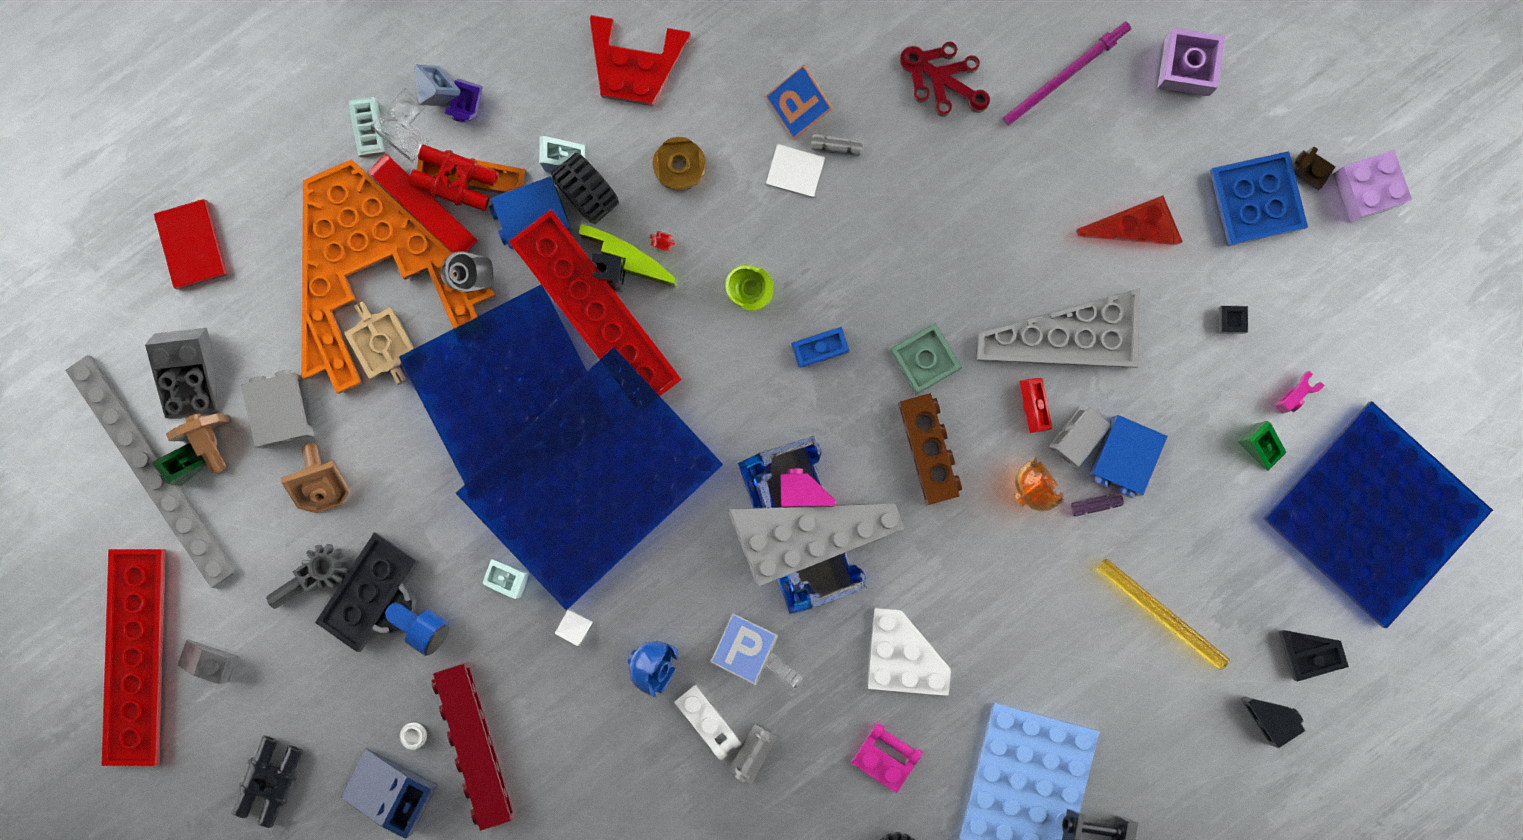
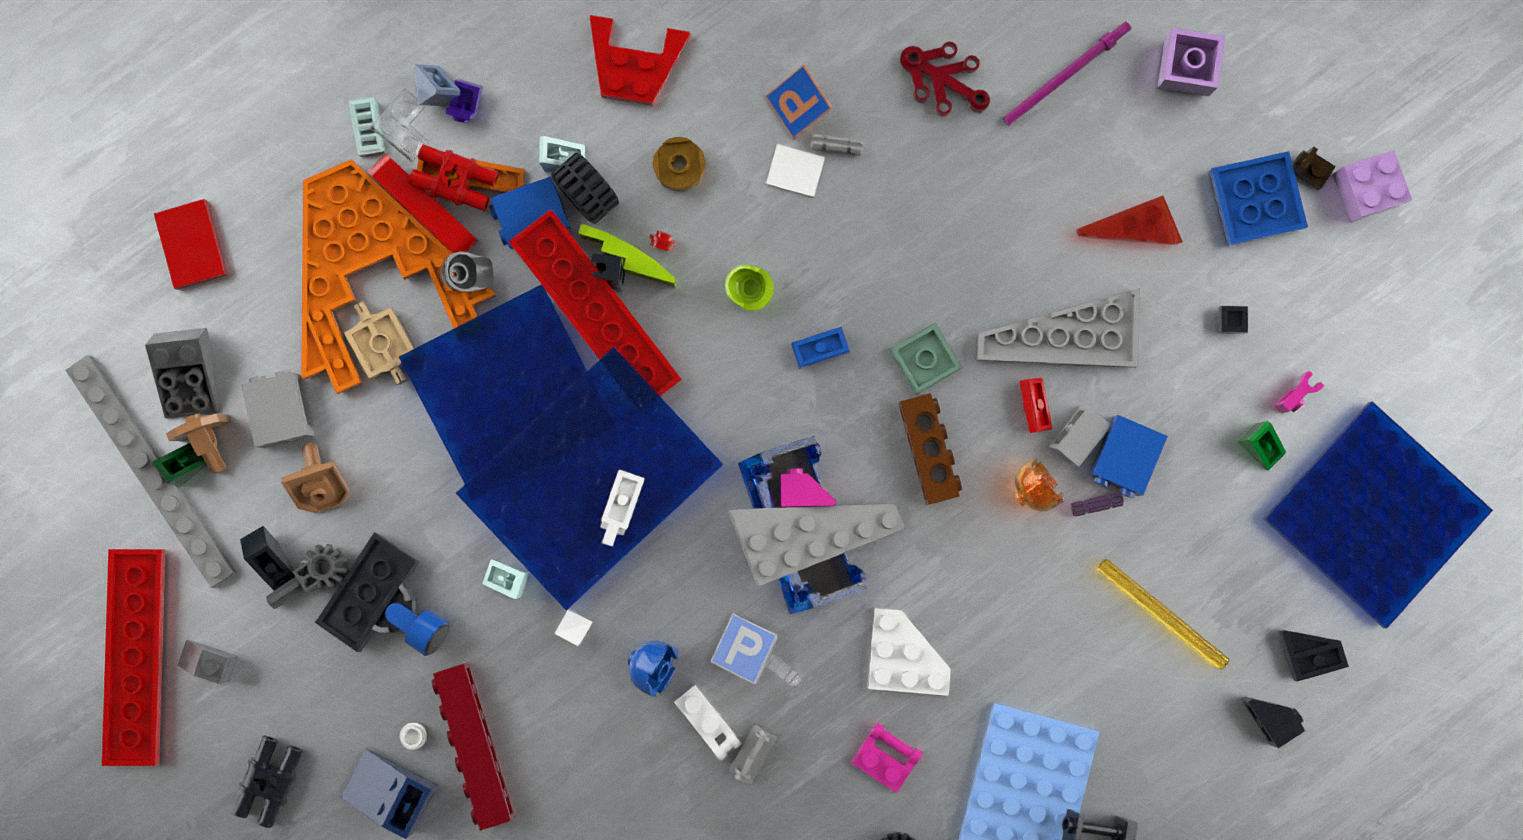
(267, 558): none -> black slope
(620, 505): none -> white hinge

